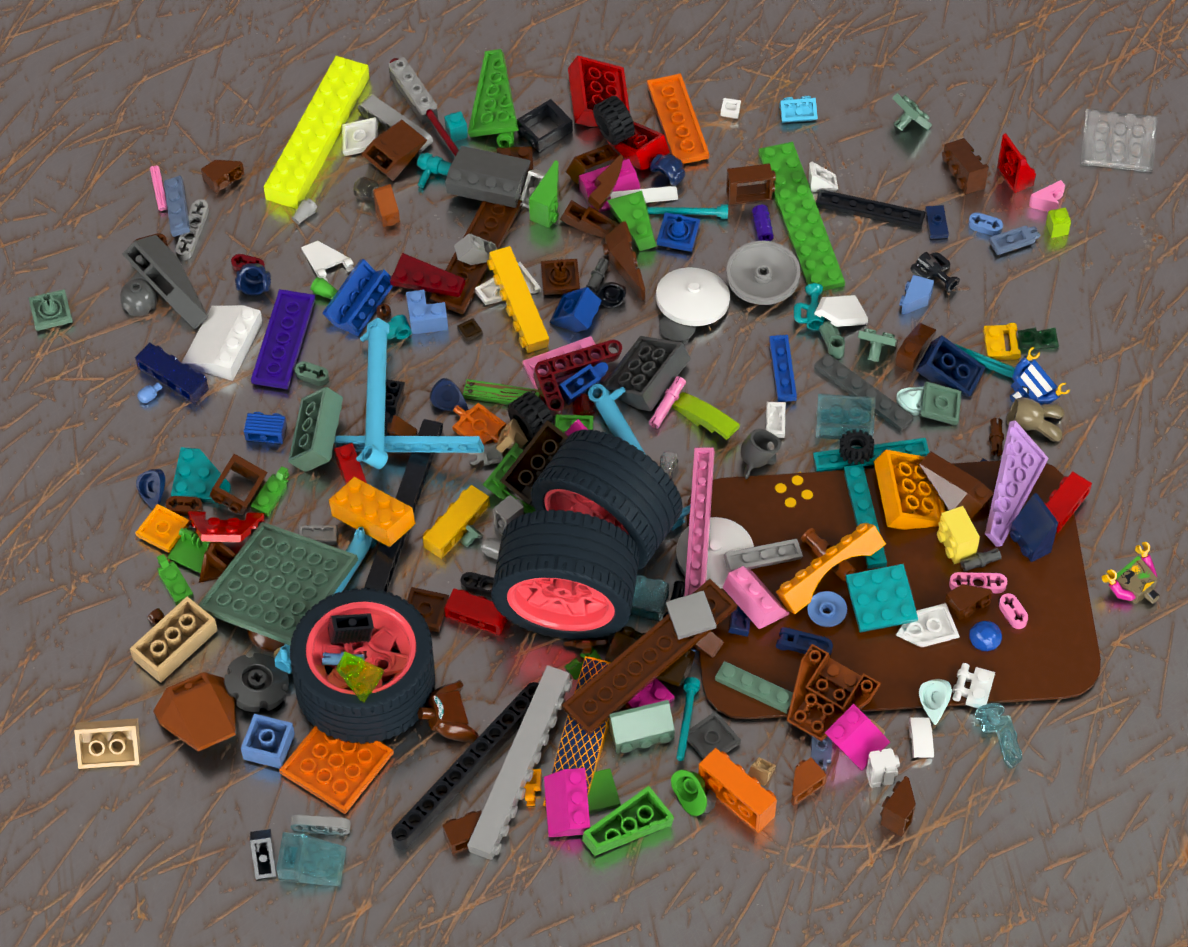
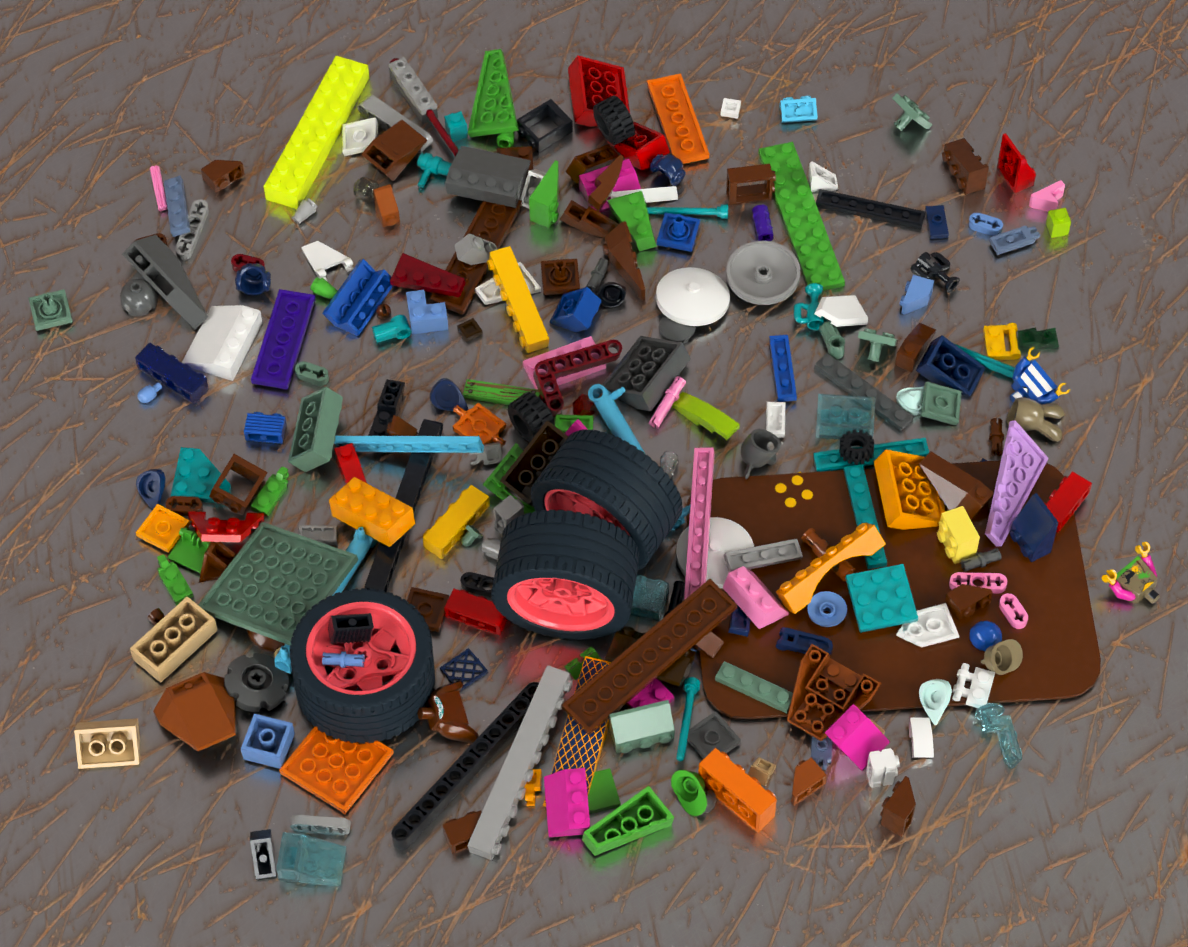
(359, 675): clear neon green slope -> none
(374, 452): medium azure piece -> none
(457, 659): none -> dark blue window
(510, 435): tan slope -> none
(582, 381): blue brick -> none
(585, 644): reddish brown piece -> none
(691, 615): light grey tile -> none
(1003, 657): none -> dark tan piece
(1118, 140): clear slope -> none

